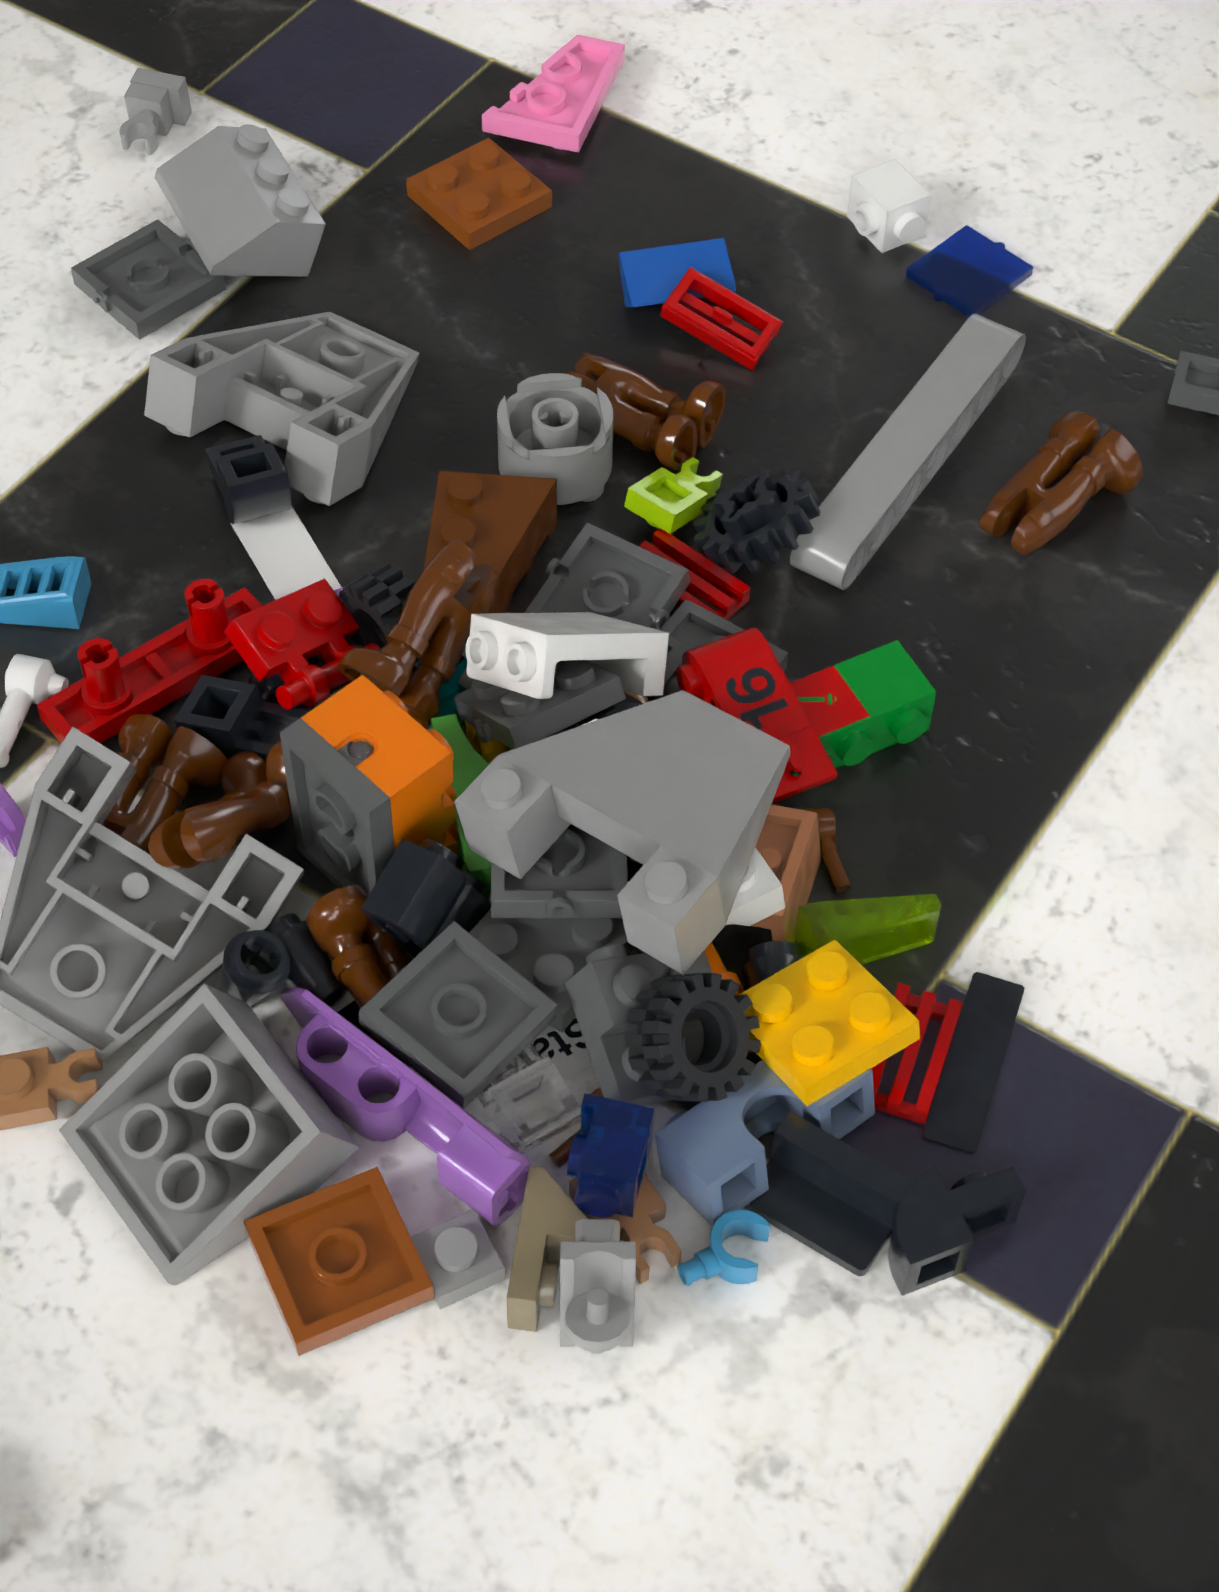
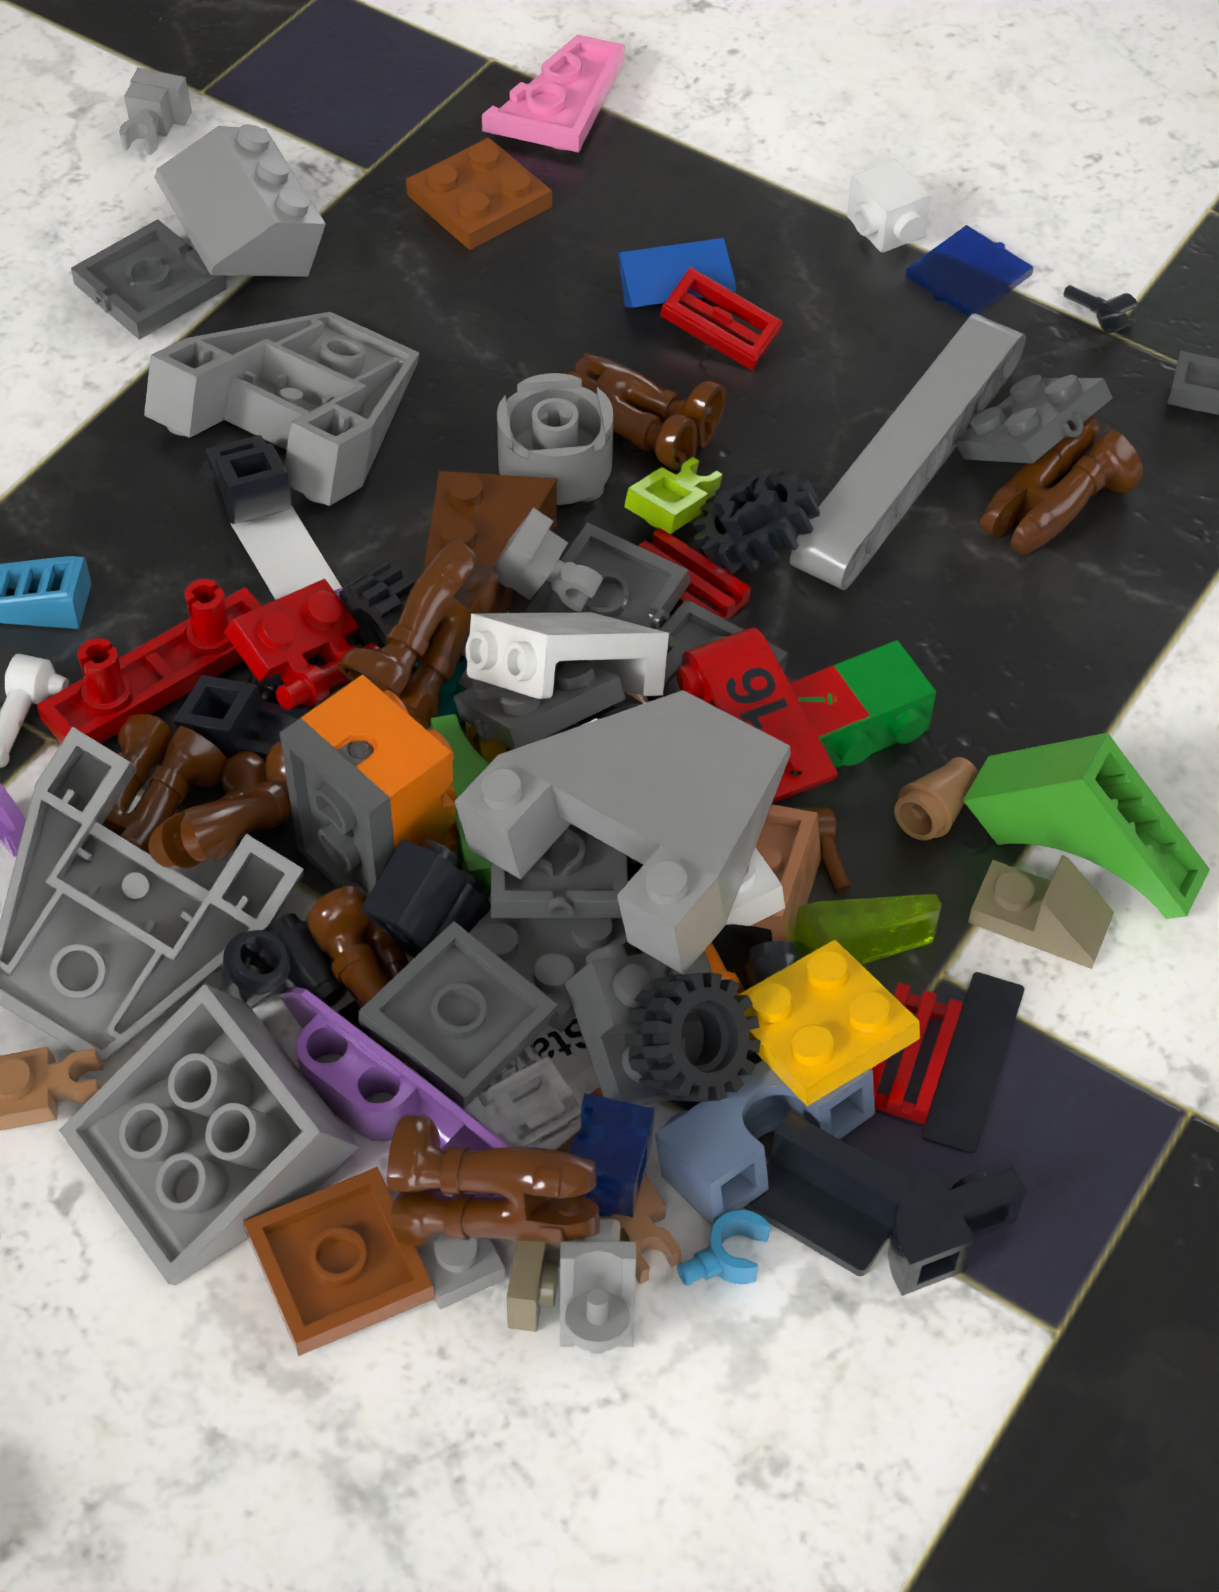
(534, 557): none -> light grey piece
(536, 1184): none -> reddish brown piece
(935, 800): none -> medium nougat cone
(1033, 418): none -> dark grey plate
(1053, 915): none -> dark tan slope
(1092, 805): none -> bright green arch
(1109, 312): none -> black hand

